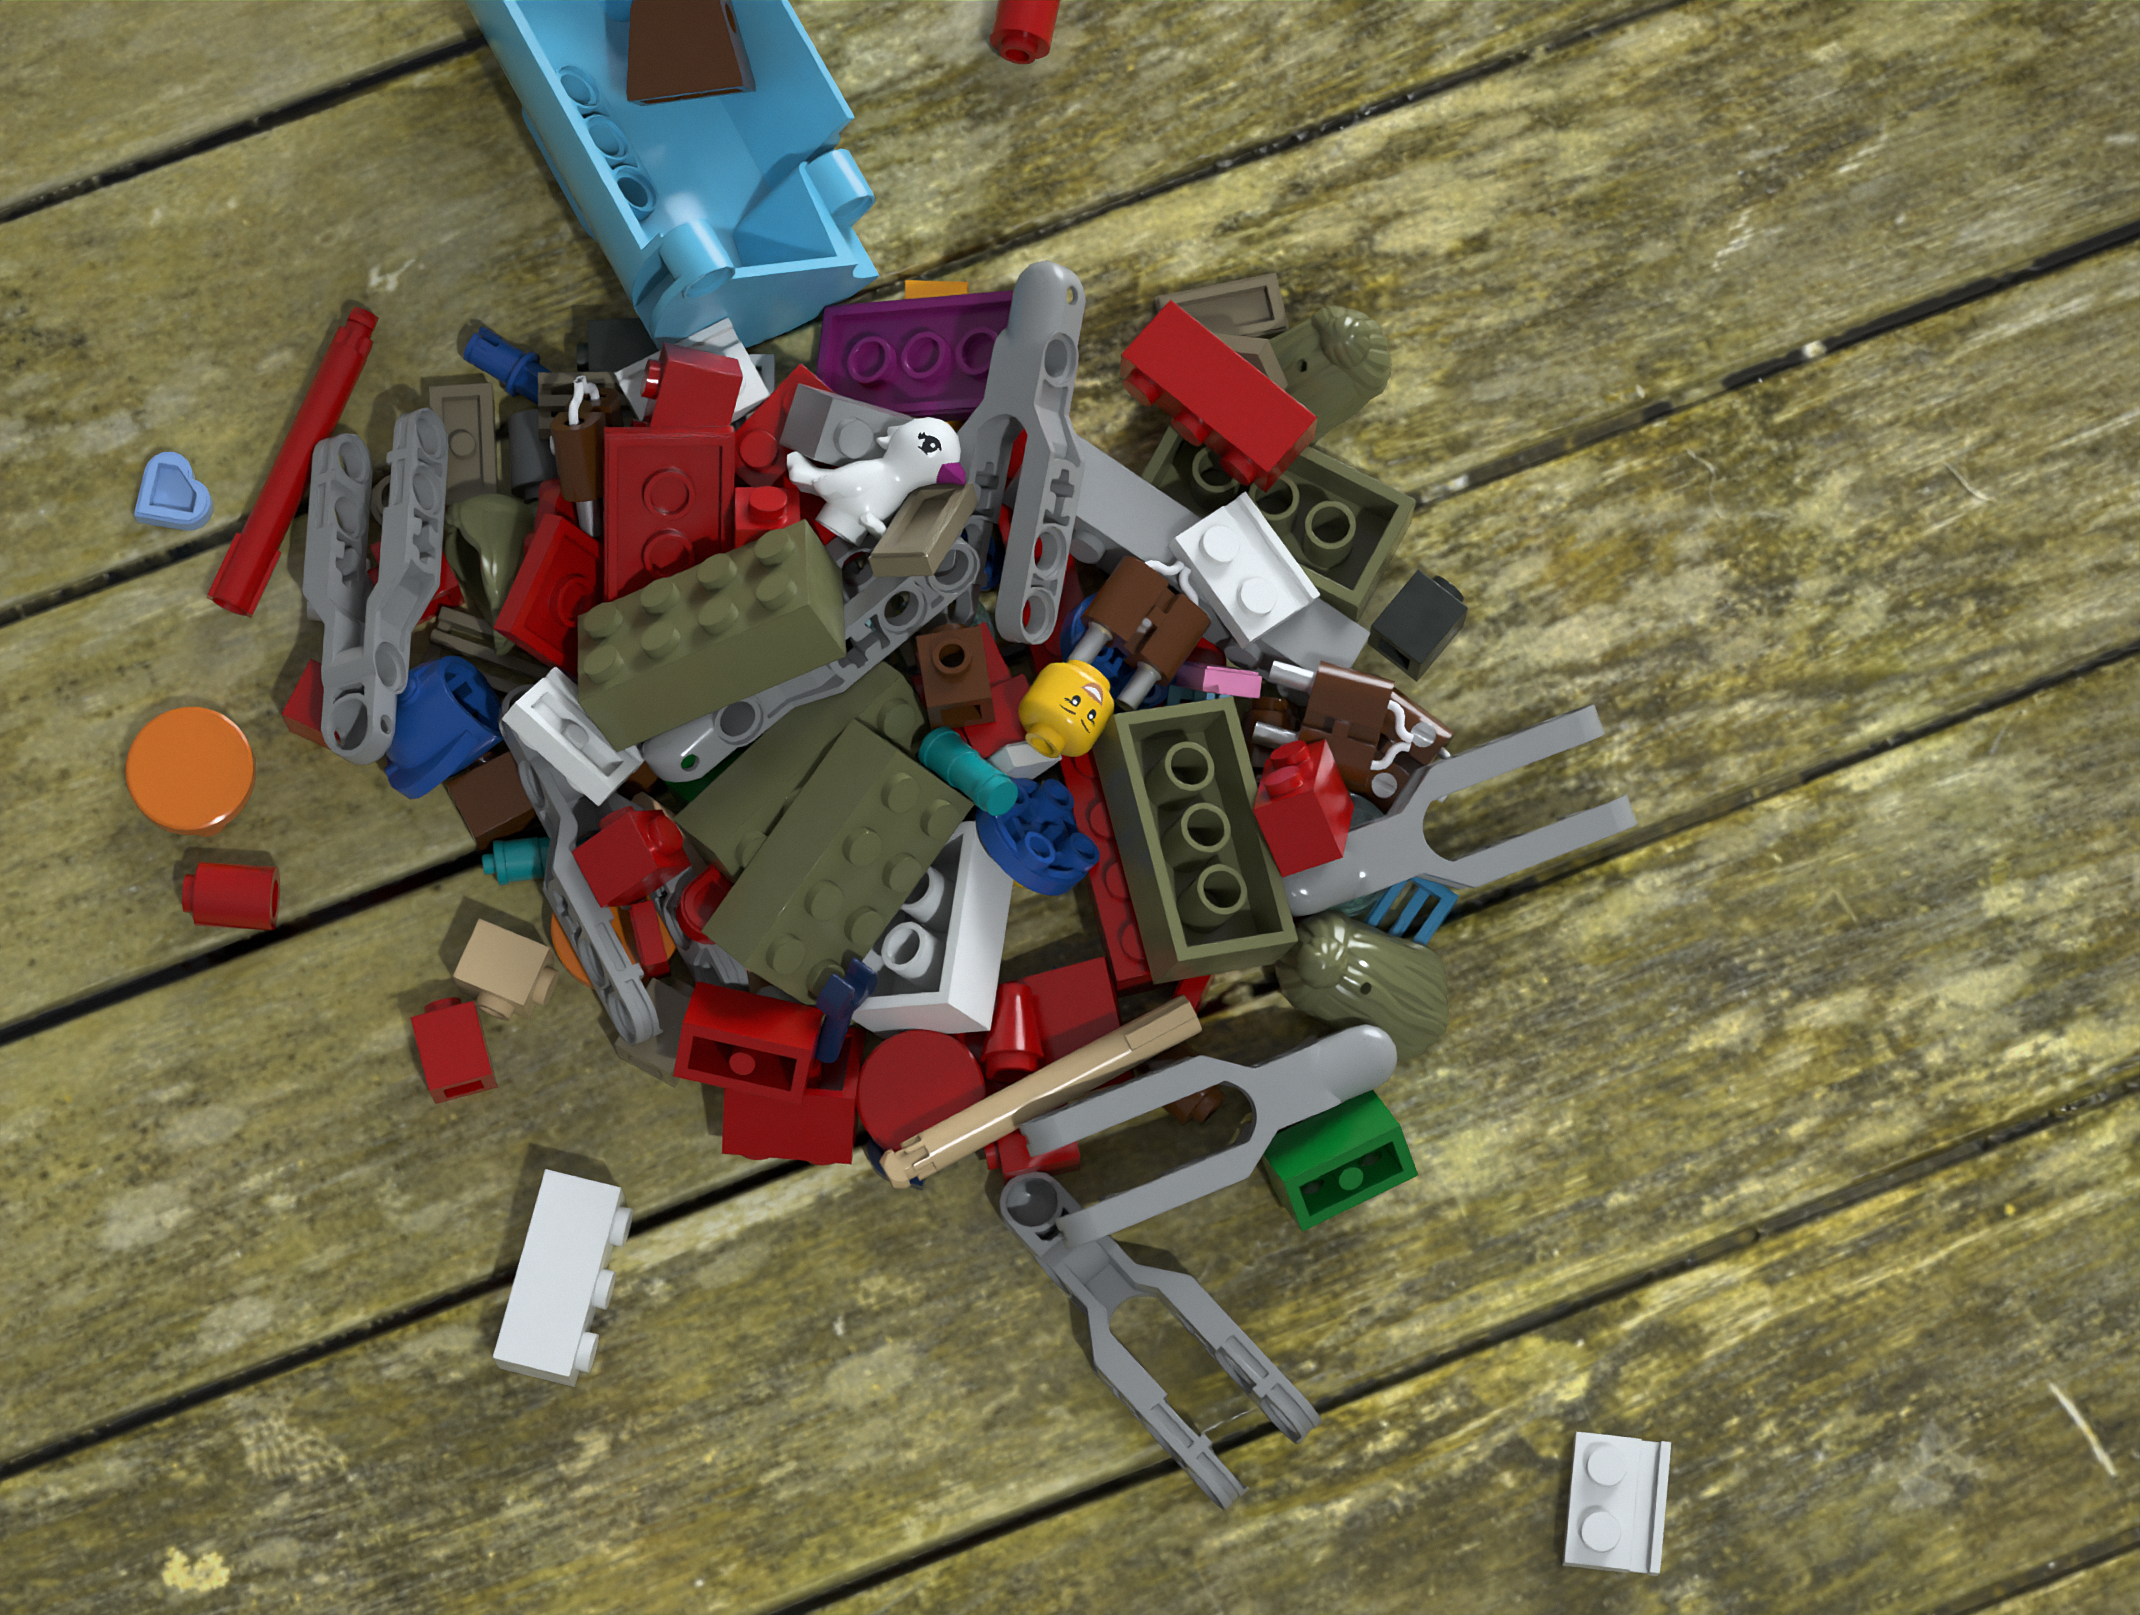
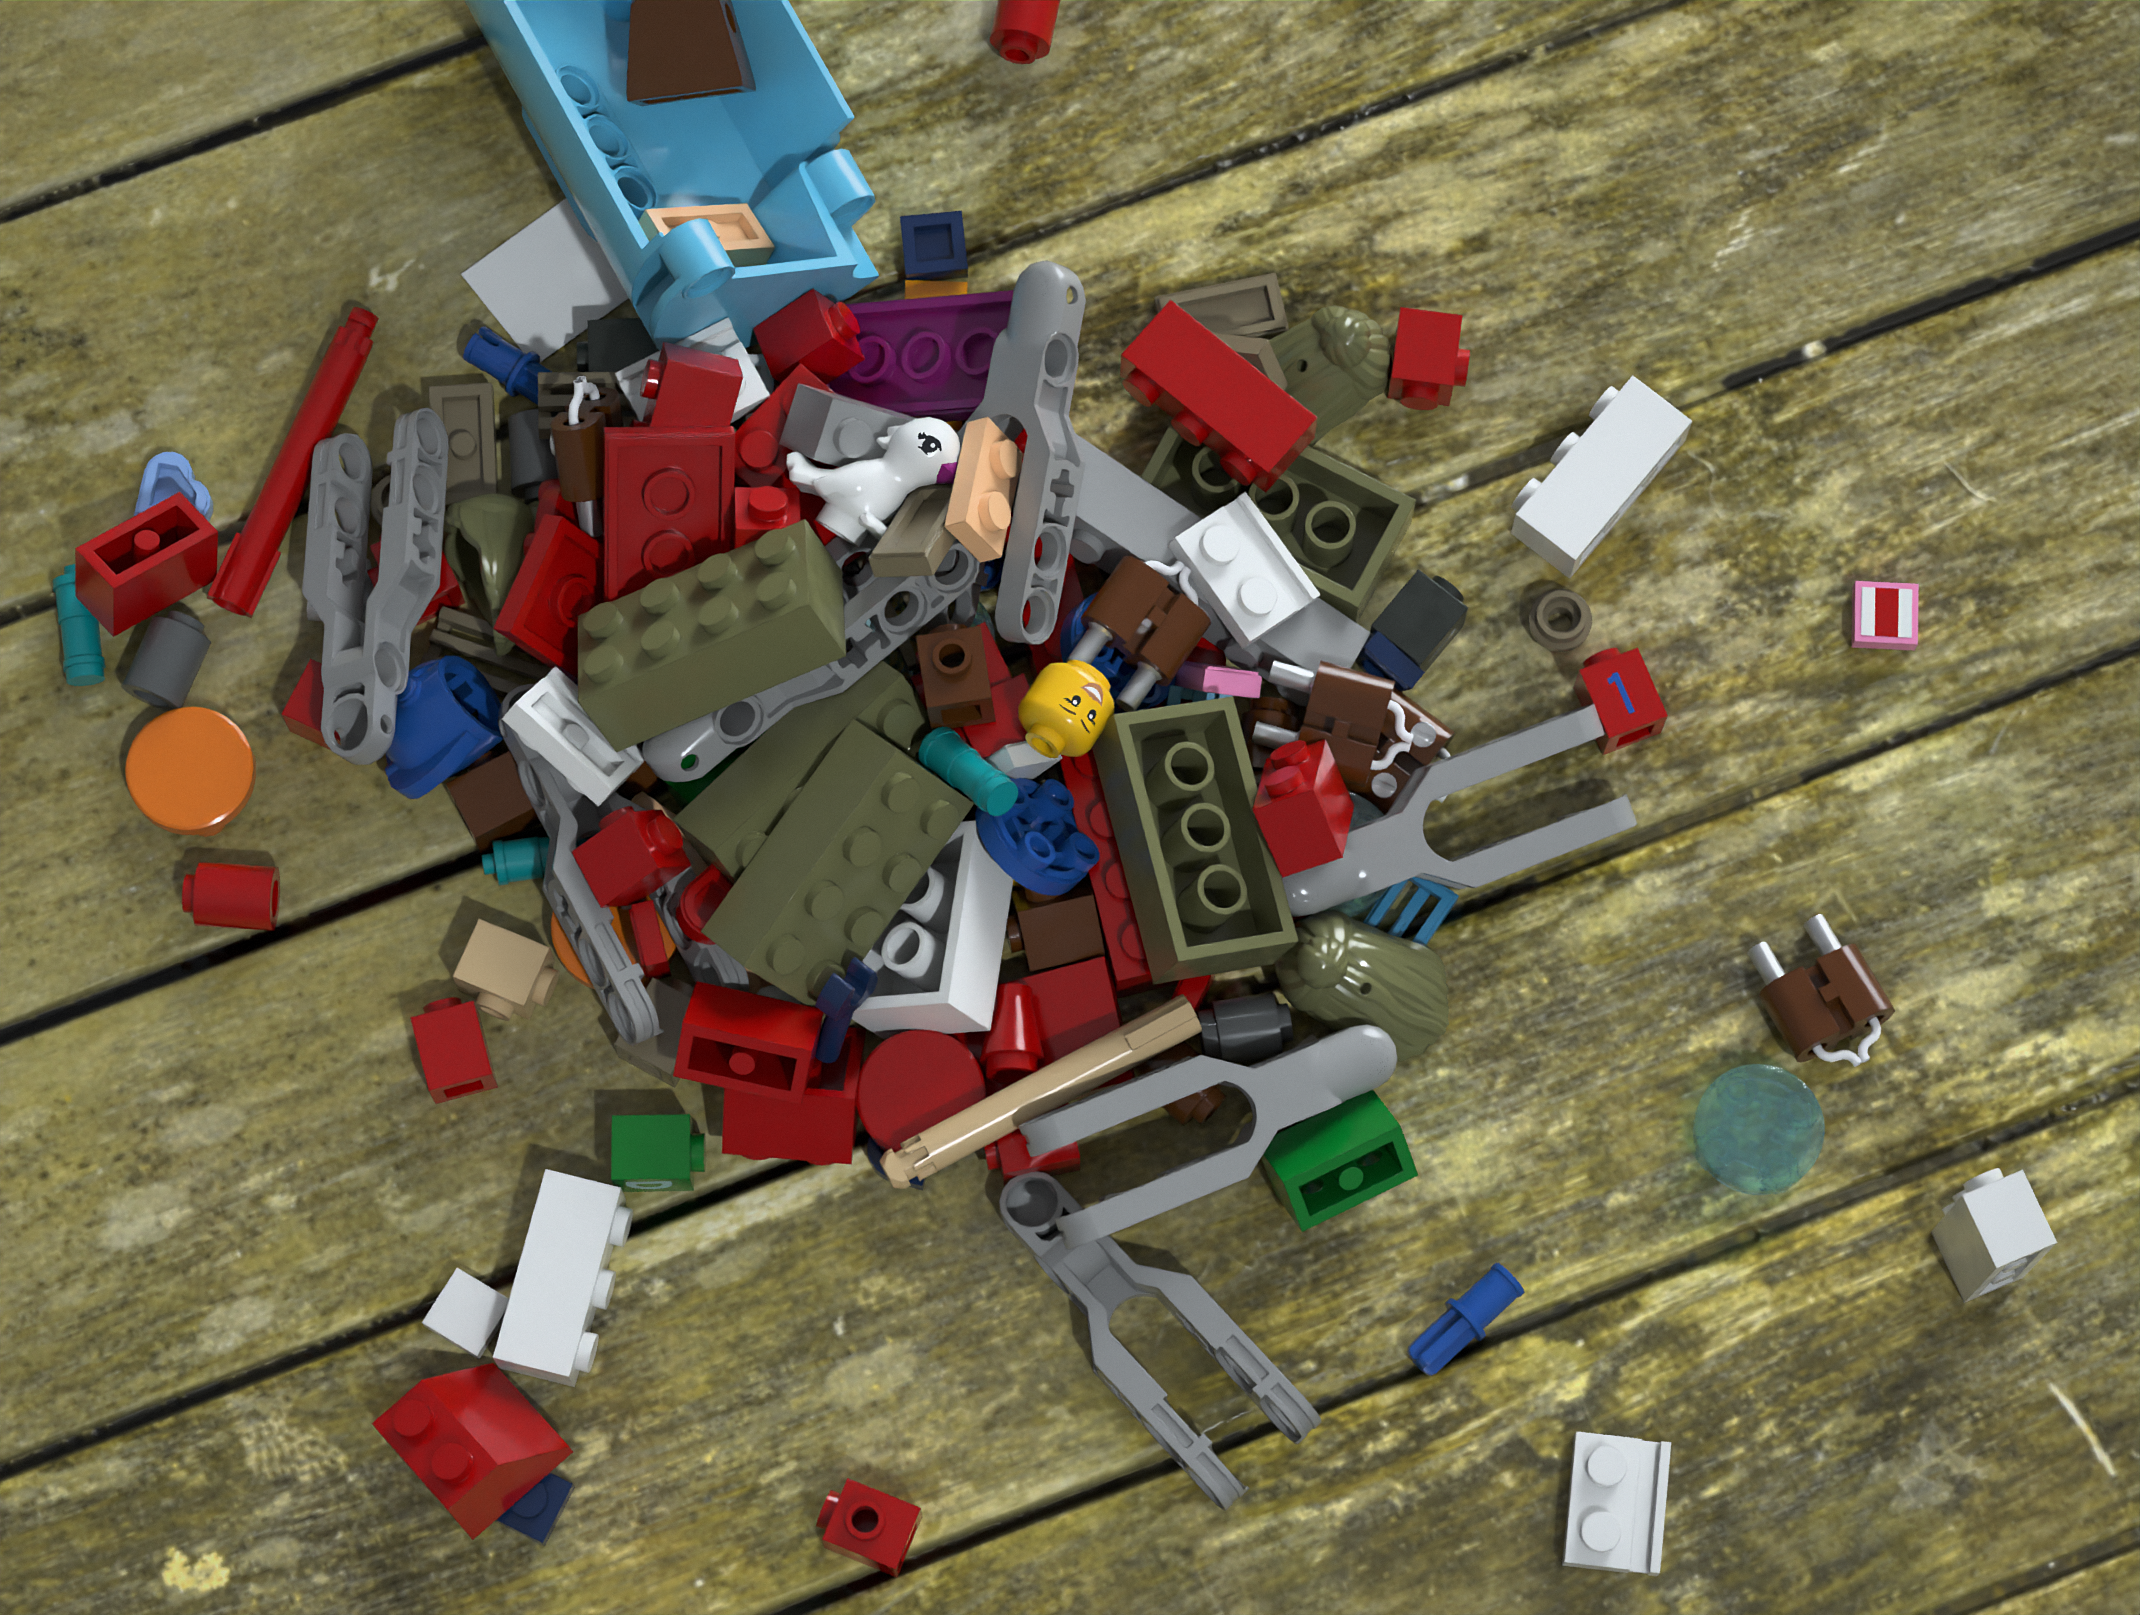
(79, 632): none -> teal piece
(146, 564): none -> red brick
(167, 661): none -> dark grey brick
(467, 1313): none -> white tile
(472, 1443): none -> red slope
(539, 1509): none -> dark blue plate
(547, 282): none -> white sticker
(656, 1153): none -> green brick
(733, 224): none -> light nougat plate
(812, 334): none -> red brick
(869, 1526): none -> red brick
(934, 246): none -> dark blue plate
(984, 489): none -> light nougat plate
(1054, 927): none -> reddish brown brick
(1244, 1028): none -> dark grey brick
(1385, 660): none -> dark blue tile
(1427, 359): none -> red brick
(1464, 1320): none -> blue axle
(1560, 602): none -> dark tan plate
(1598, 475): none -> white brick
(1622, 696): none -> red brick
(1758, 1129): none -> clear light blue tile
(1825, 1001): none -> reddish brown piece
(1885, 615): none -> tile
(1992, 1233): none -> white brick

